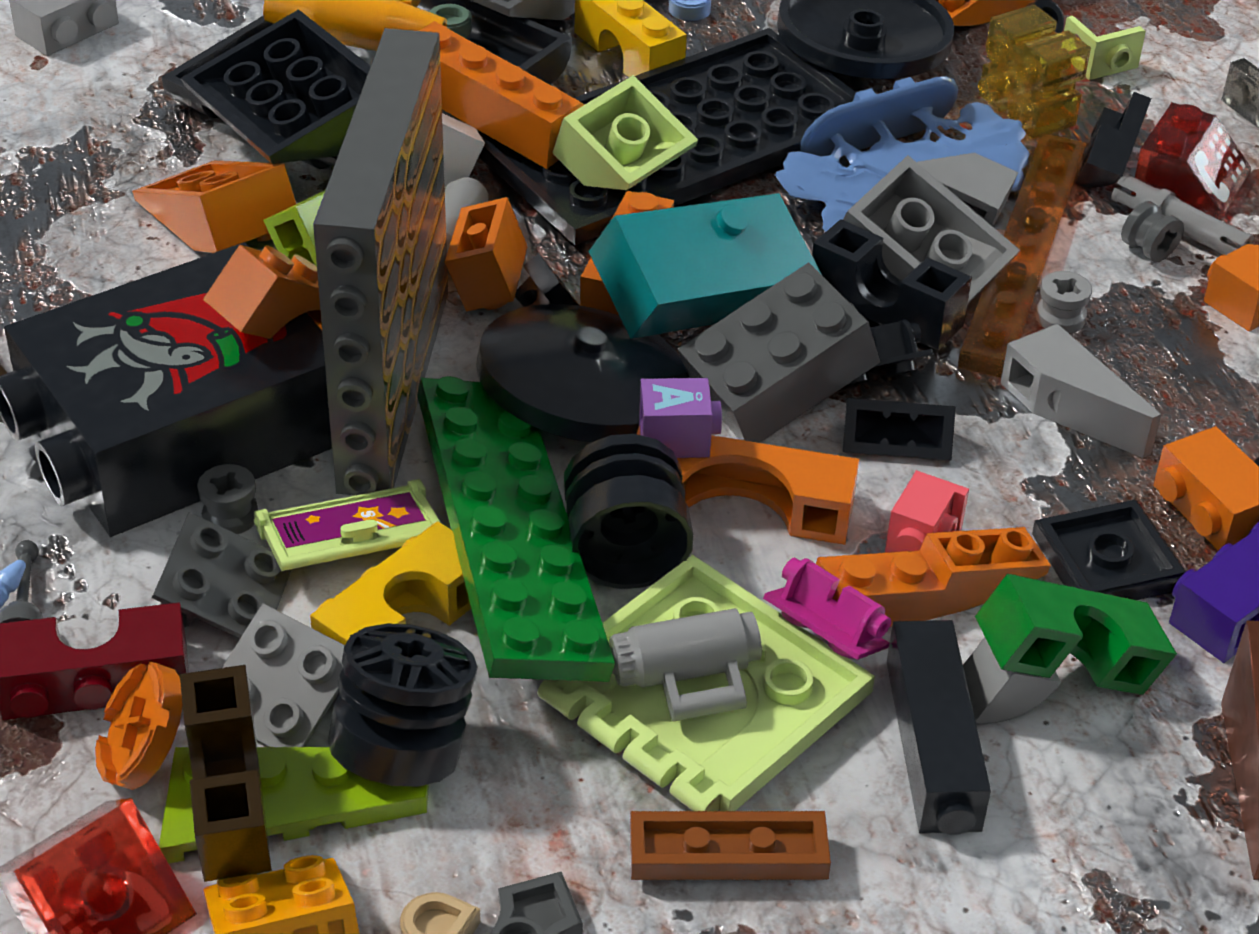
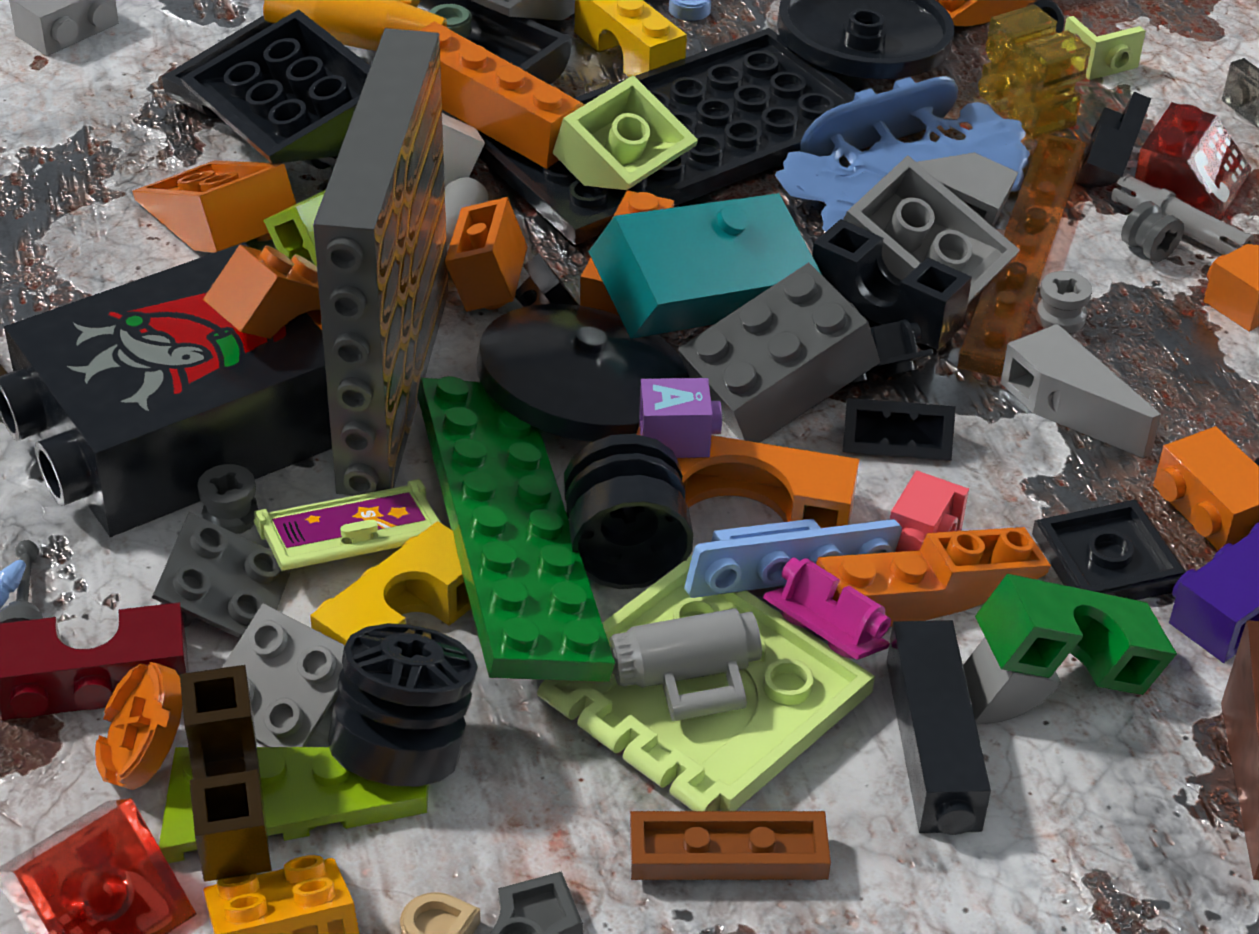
(757, 554): none -> light blue bracket

